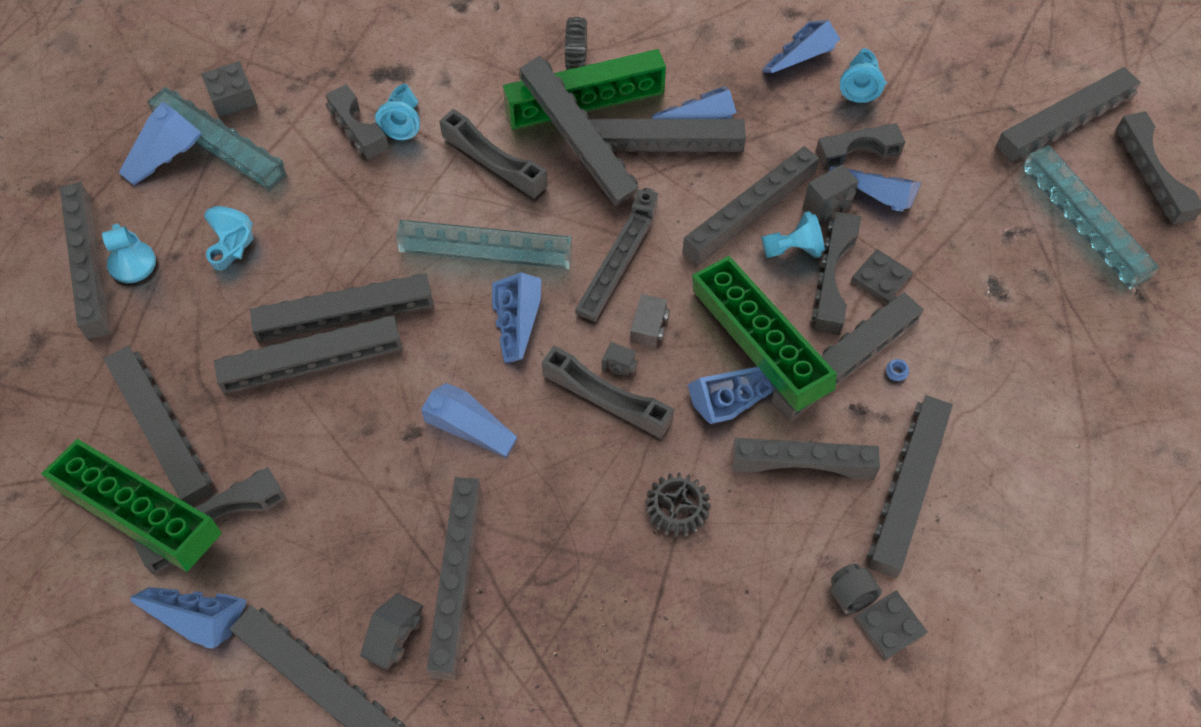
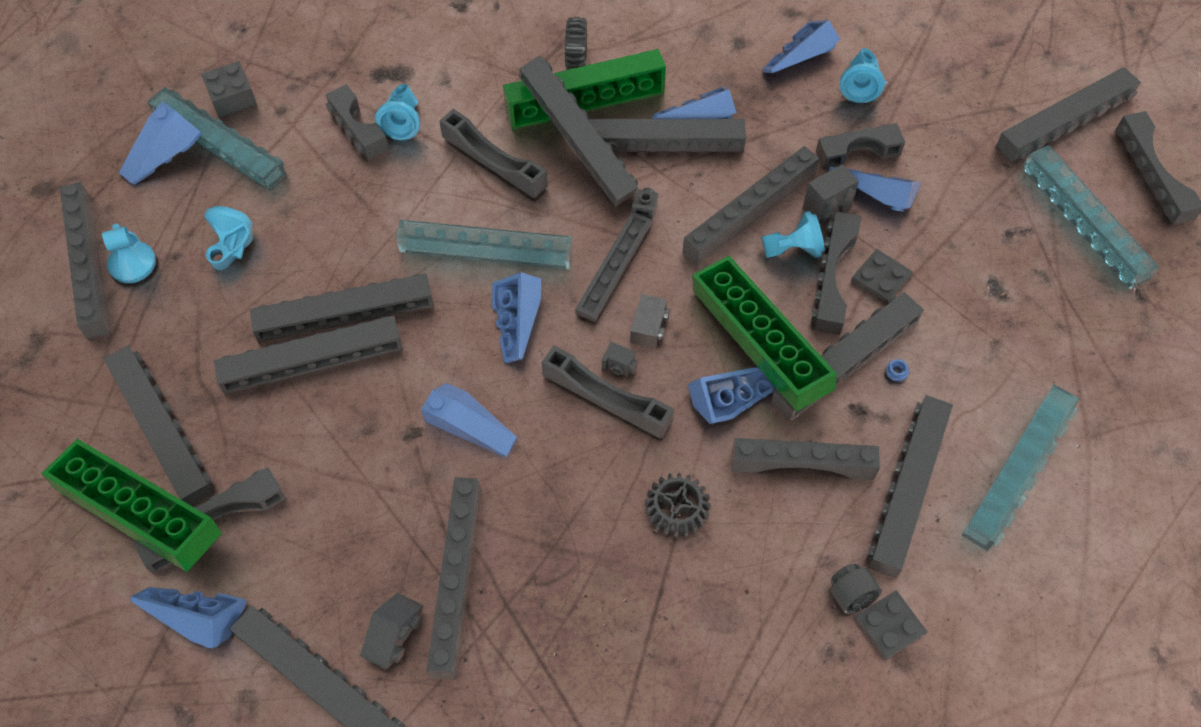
(1021, 466): none -> clear light blue brick

